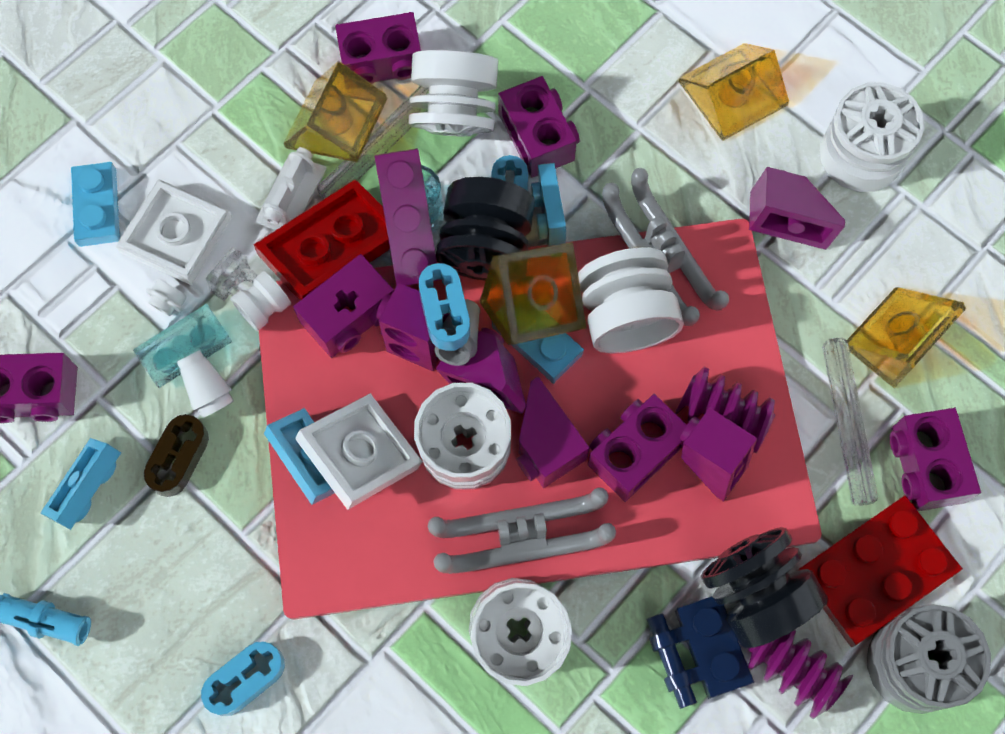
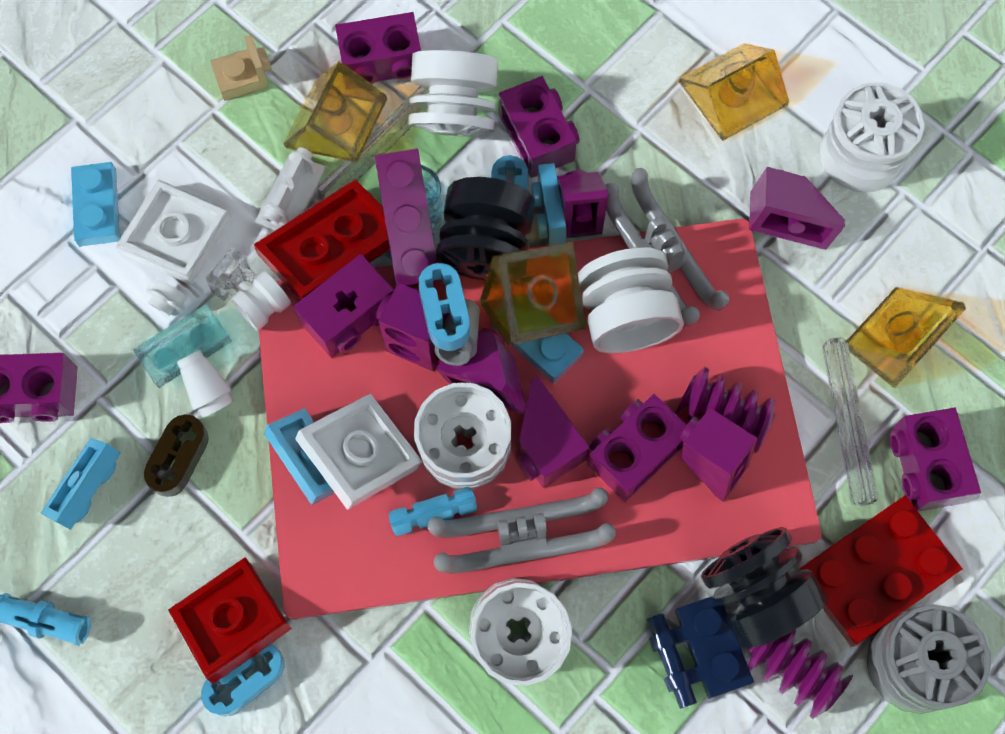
(229, 620): none -> red plate
(242, 71): none -> tan bracket
(441, 506): none -> medium azure axle
(583, 202): none -> magenta slope

